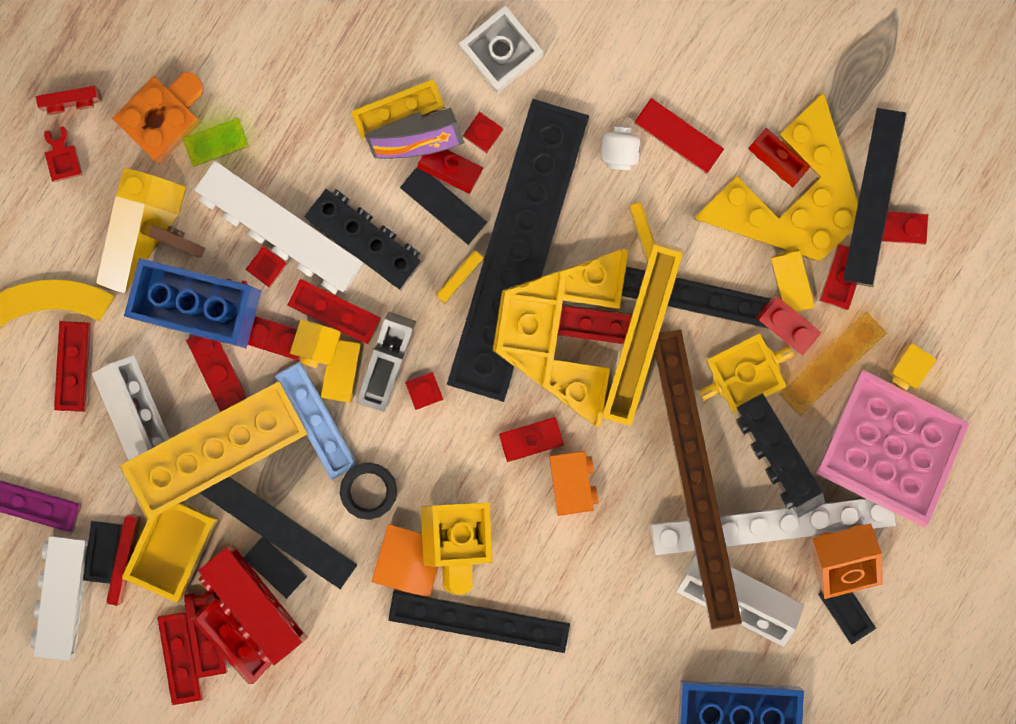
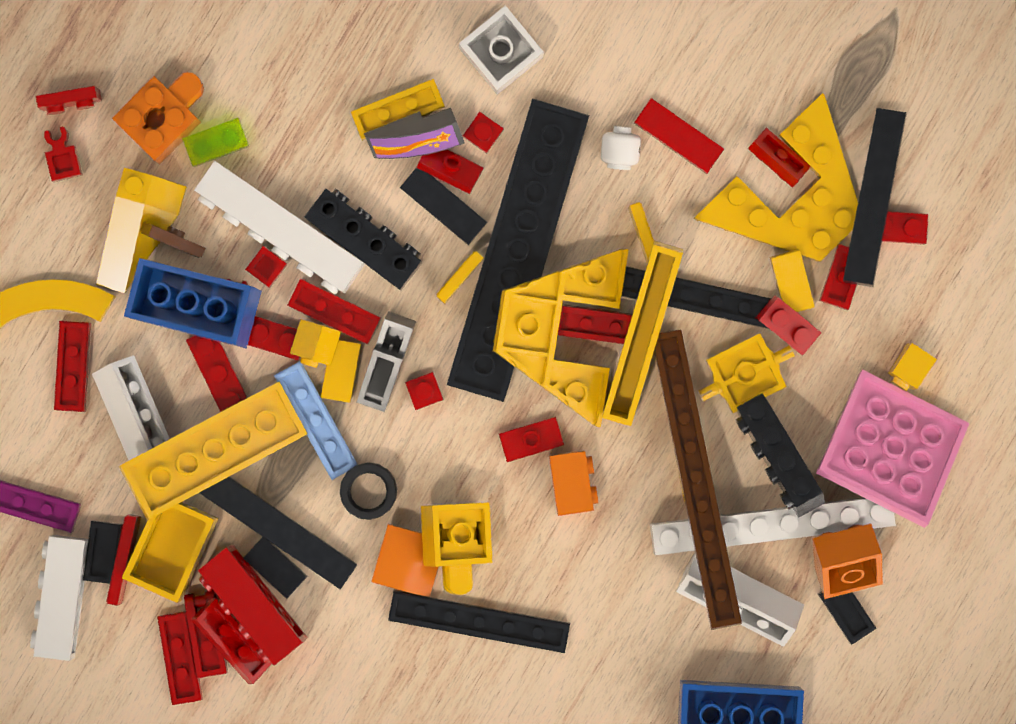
(833, 363): clear yellow plate -> none

